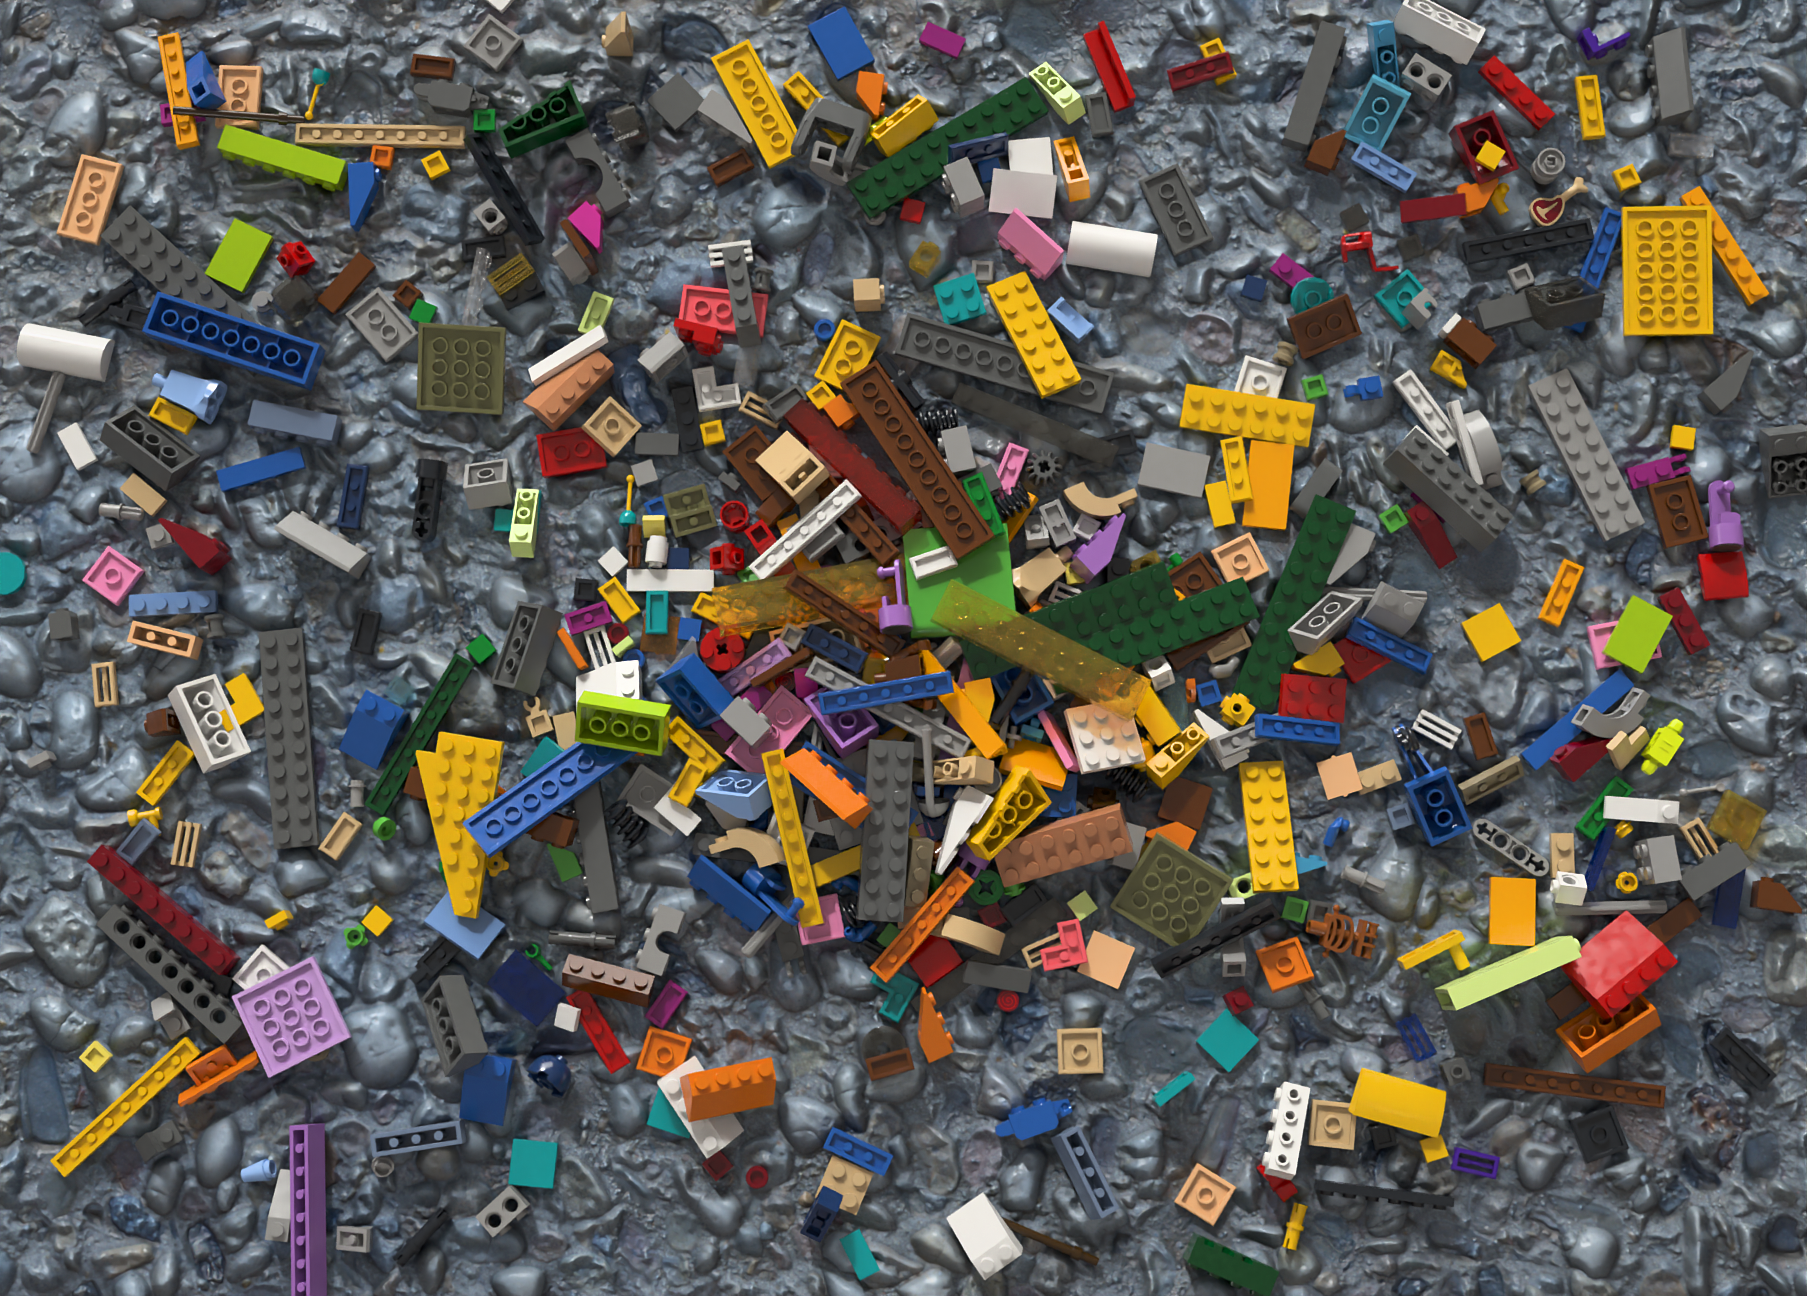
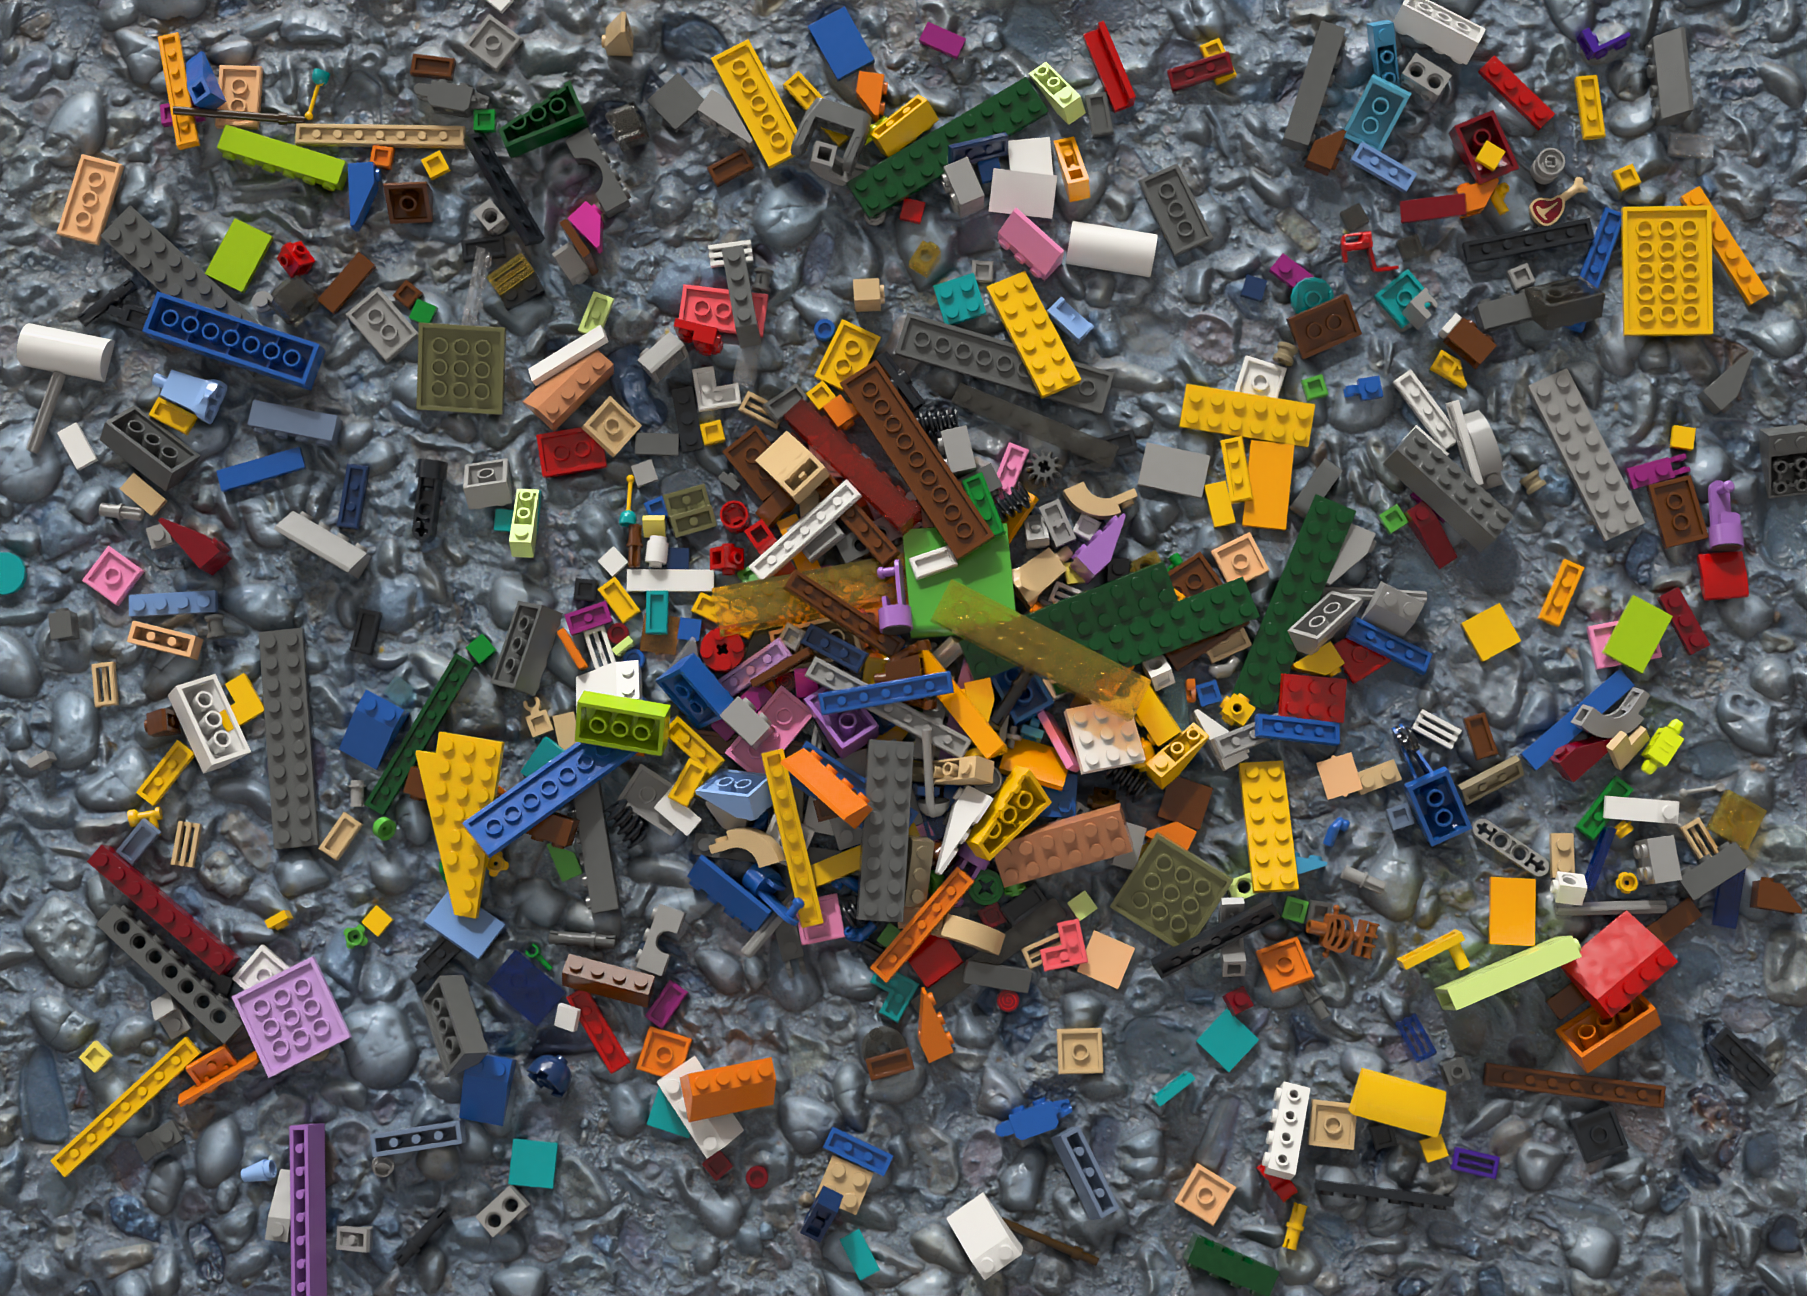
(409, 202): none -> reddish brown slope

